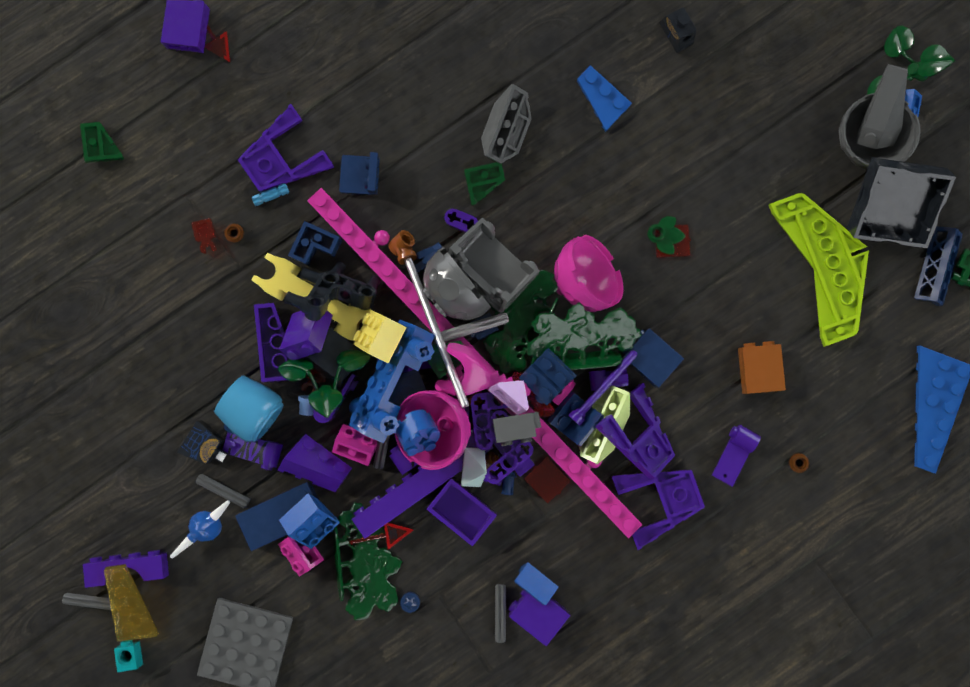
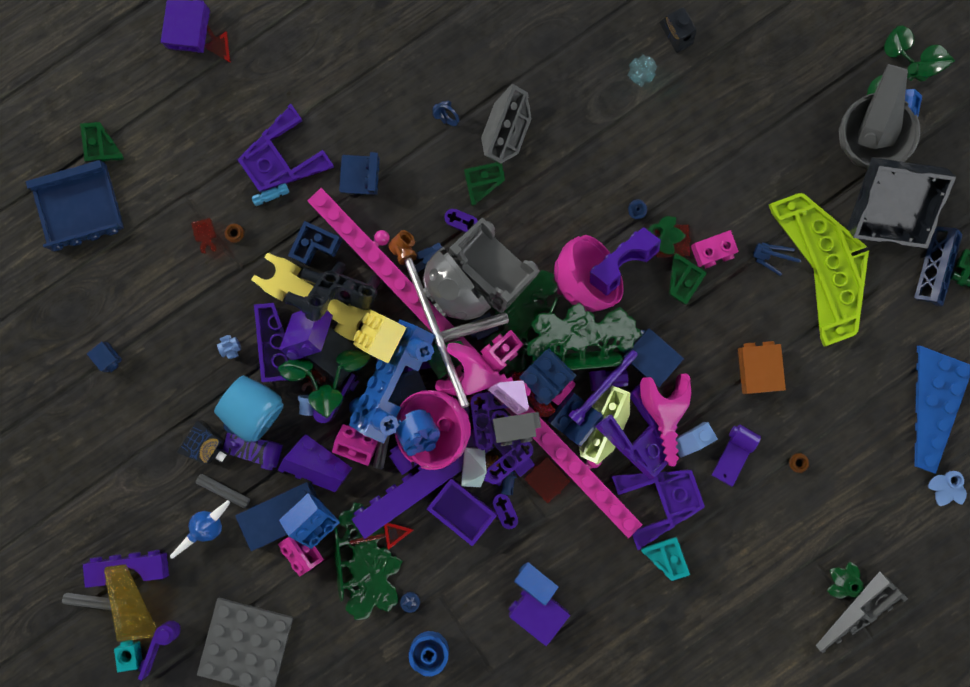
(76, 205): none -> dark blue panel
(104, 357): none -> dark blue brick
(163, 635): none -> dark purple door
(229, 347): none -> medium blue gear
(421, 661): none -> blue brick
(439, 112): none -> dark blue piece
(500, 613): dark grey axle -> none
(502, 350): none -> dark pink brick
(509, 508): none -> dark purple beam
(603, 96): blue wing -> none
(637, 209): none -> dark blue tile
(640, 247): none -> dark purple arch
(642, 70): none -> clear light blue brick
(667, 410): none -> dark pink animal
(668, 557): none -> teal wing
(684, 279): none -> dark green wing
(695, 439): none -> medium blue slope
(716, 248): none -> dark pink brick
(764, 251): none -> dark blue plant
(844, 580): none -> dark green plate
(872, 601): none -> dark grey wedge
(946, 490): none -> medium blue plate

